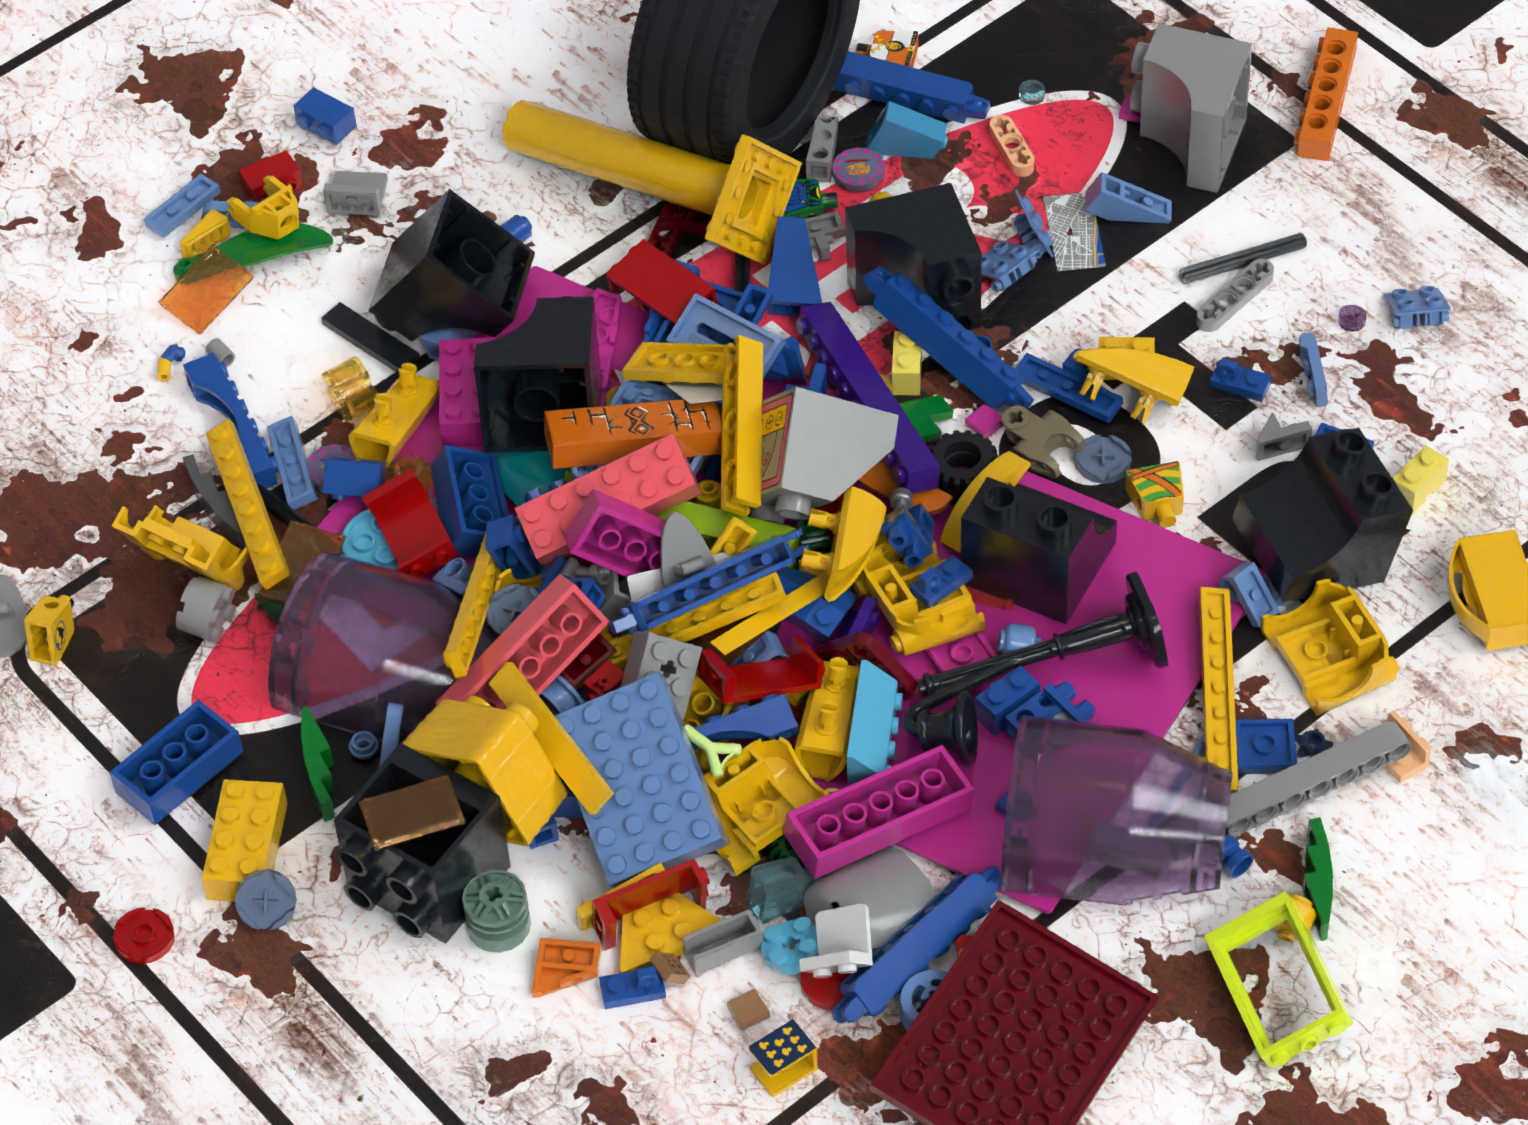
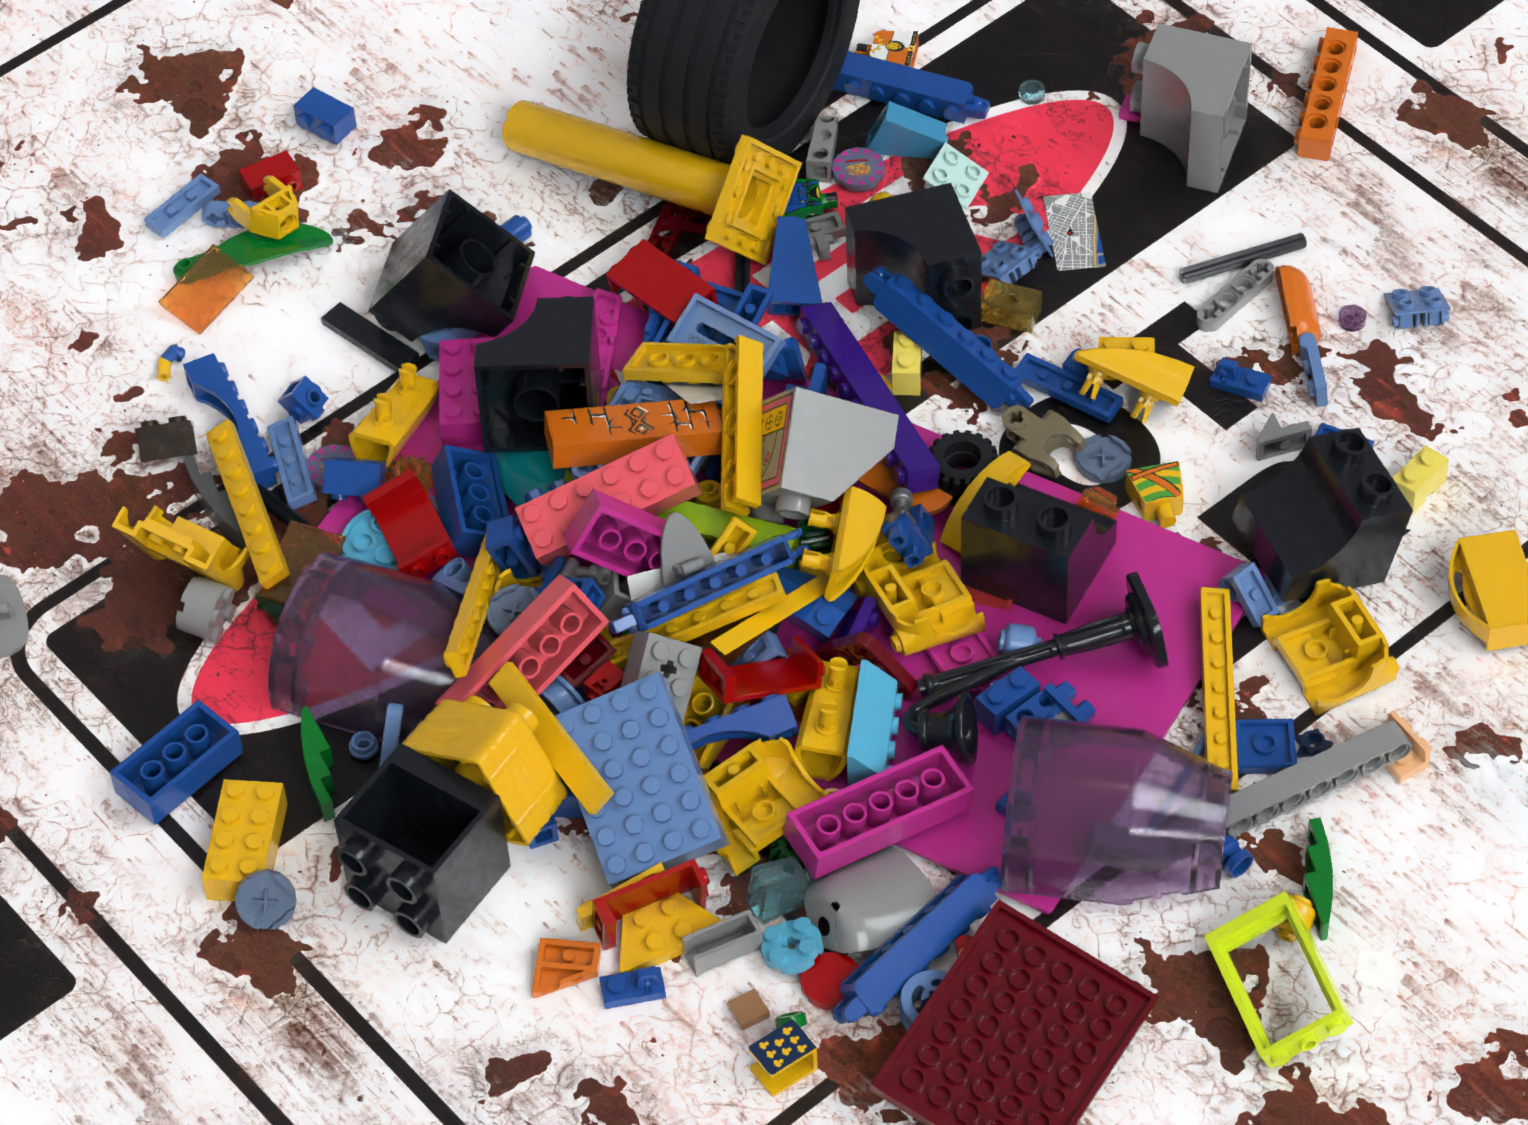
(49, 628): yellow torso -> none
(143, 935): red tile -> none
(166, 440): none -> dark brown bracket
(209, 230): yellow slope -> none
(221, 351): light grey hinge -> none
(303, 400): none -> blue brick
(350, 388): clear yellow brick -> none
(355, 193): light grey bracket -> none
(411, 812): clear orange piece -> none
(496, 911): sand green wheel -> none
(669, 968): medium nougat tile -> none
(712, 750): yellowish green piece -> none
(798, 1016): none -> green tile
(841, 942): white bracket -> none
(925, 412): green tile -> none
(941, 581): blue hinge -> none
(957, 169): none -> light aqua hinge
(984, 421): dark pink tile -> none
(1011, 305): none -> clear yellow brick
(1012, 136): light nougat beam -> none
(1099, 501): none -> clear orange head
(1122, 201): medium blue slope -> none
(1297, 304): none -> orange brick

